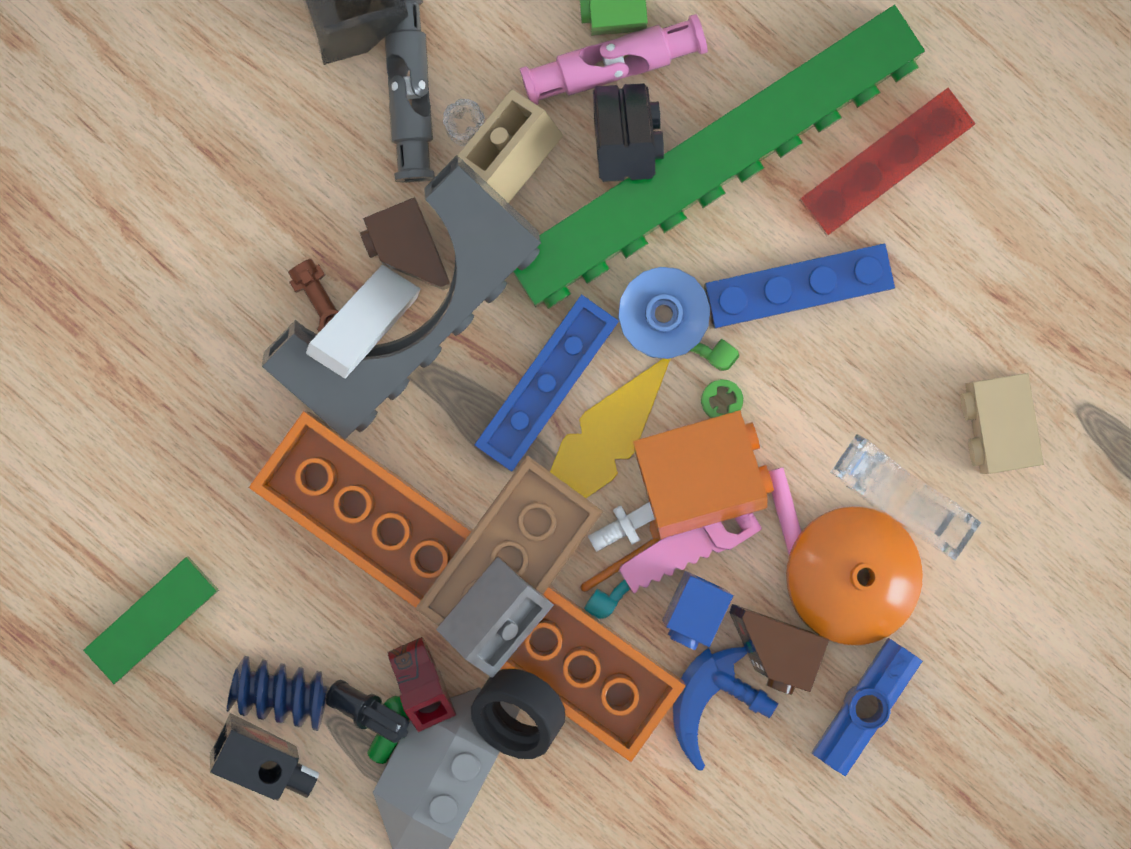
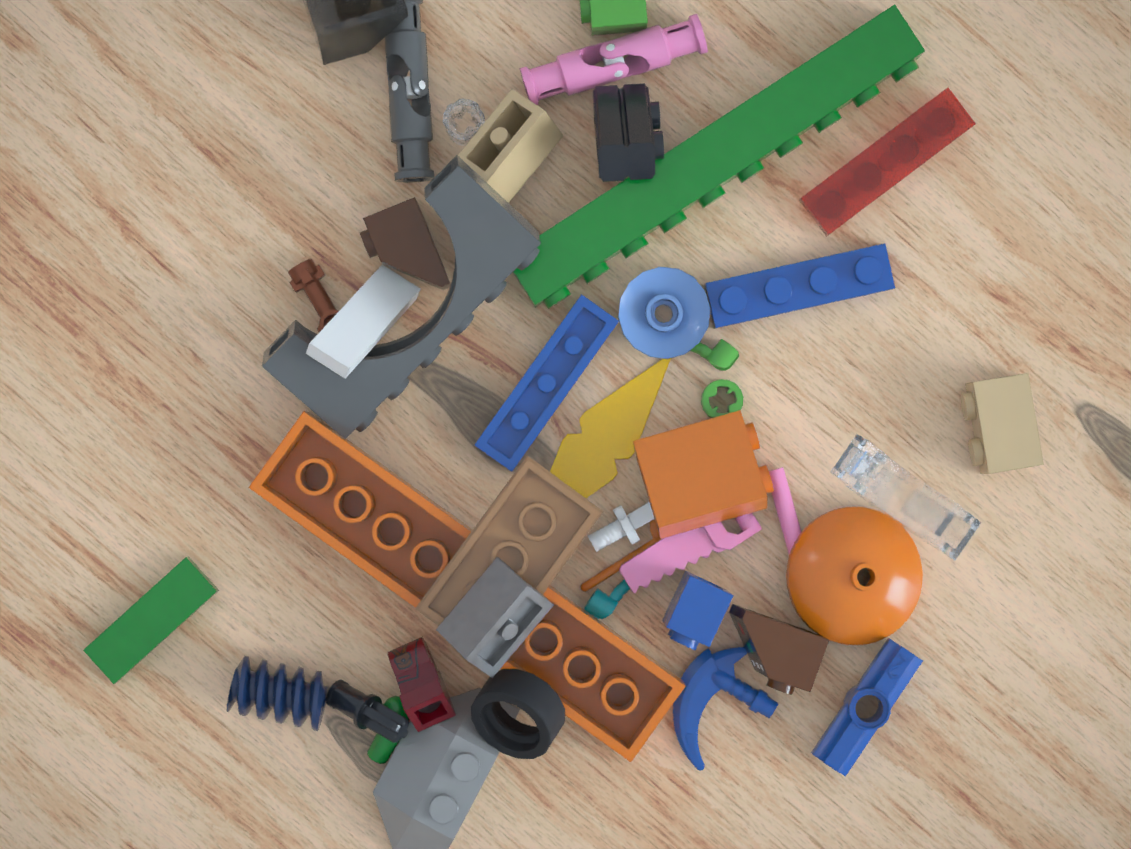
(245, 747): black torso -> none

